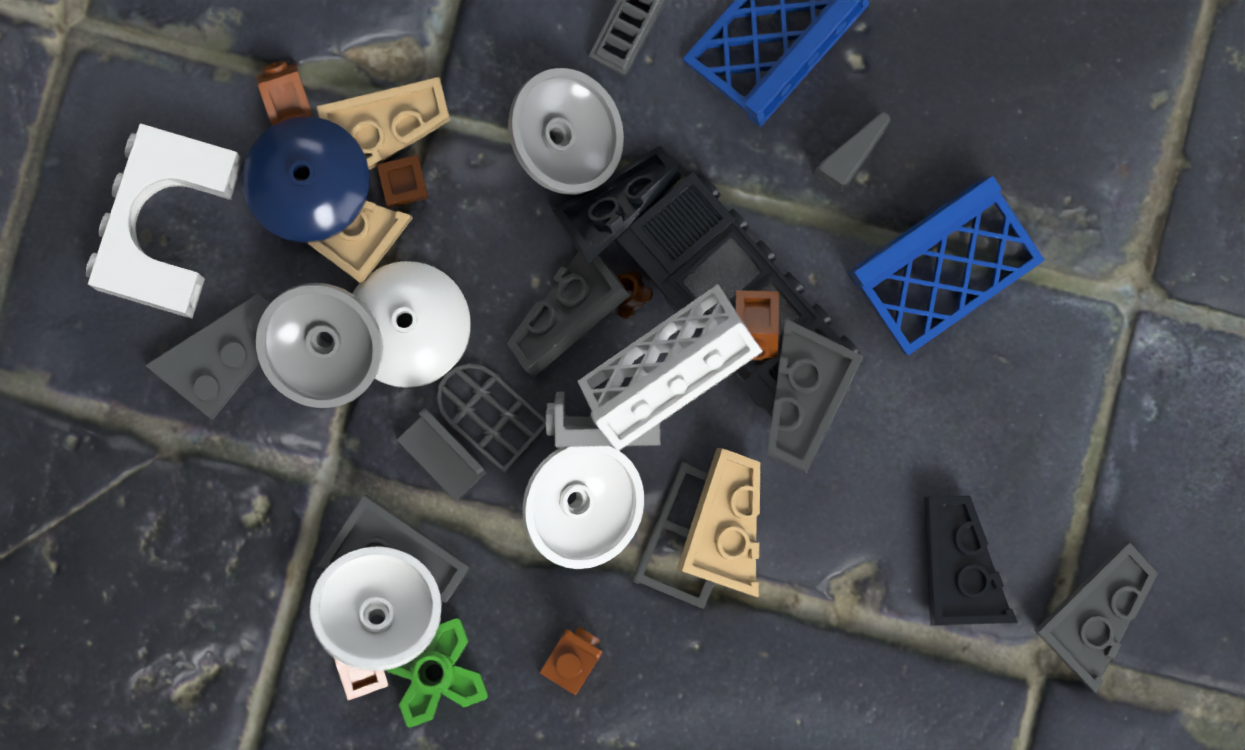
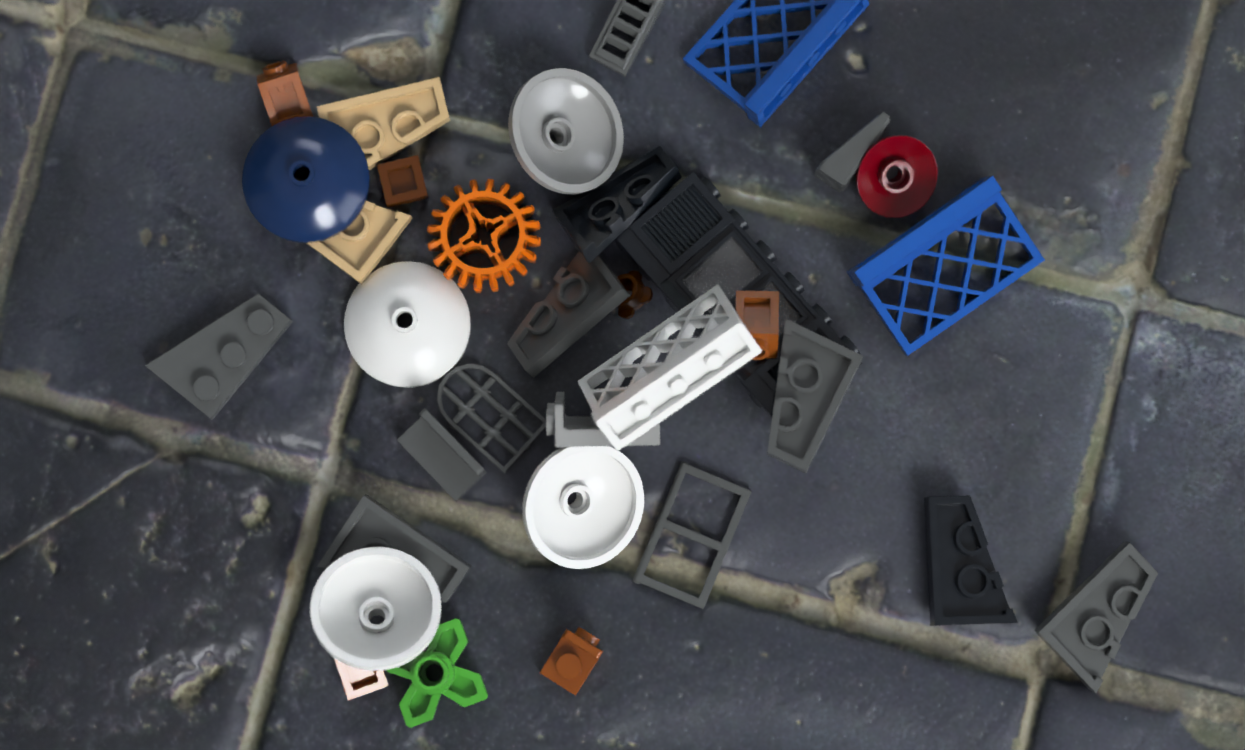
(154, 163): white arch -> none
(304, 364): light grey dish -> none
(501, 225): none -> orange gear
(724, 527): tan wing -> none
(911, 185): none -> dark red dish

